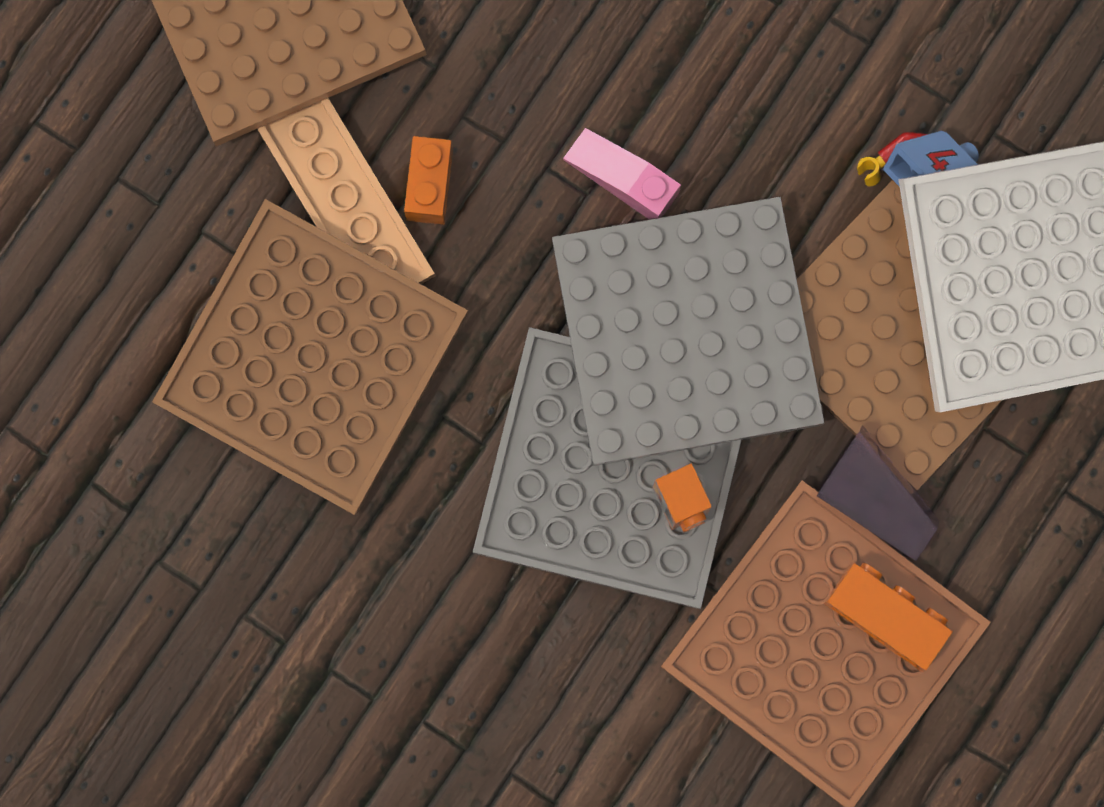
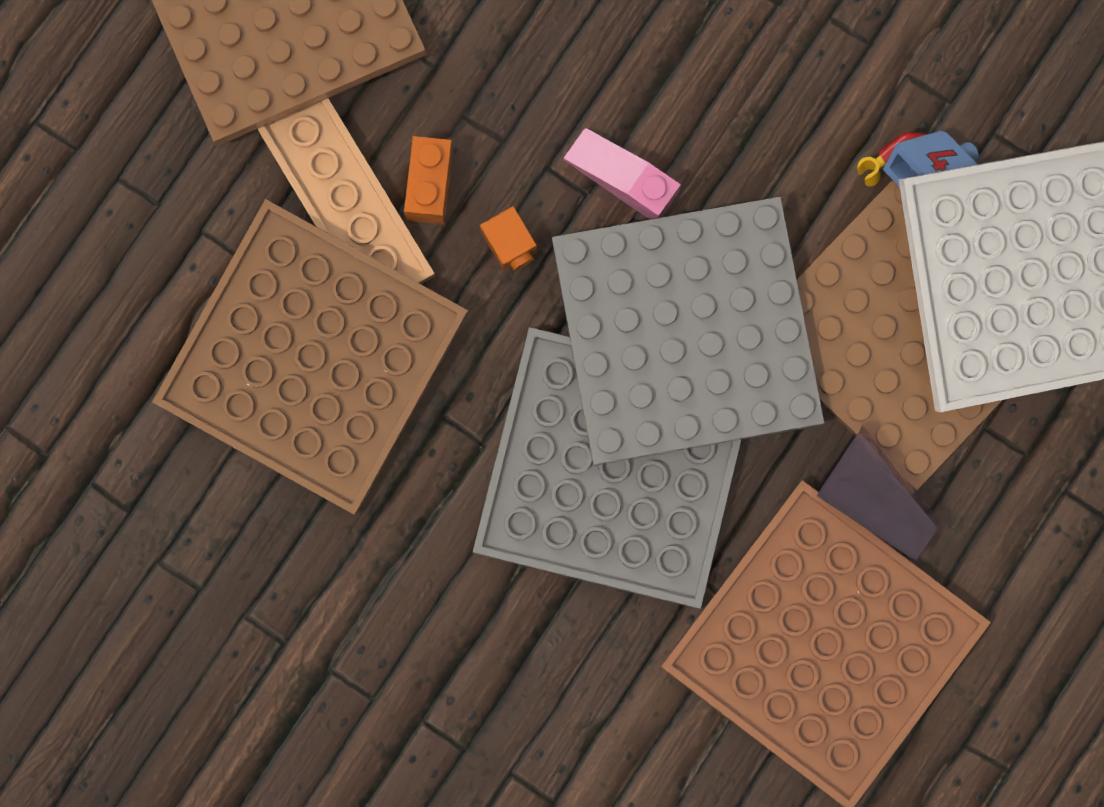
(509, 240): none -> orange brick
(682, 498): orange brick -> none
(889, 616): orange brick -> none

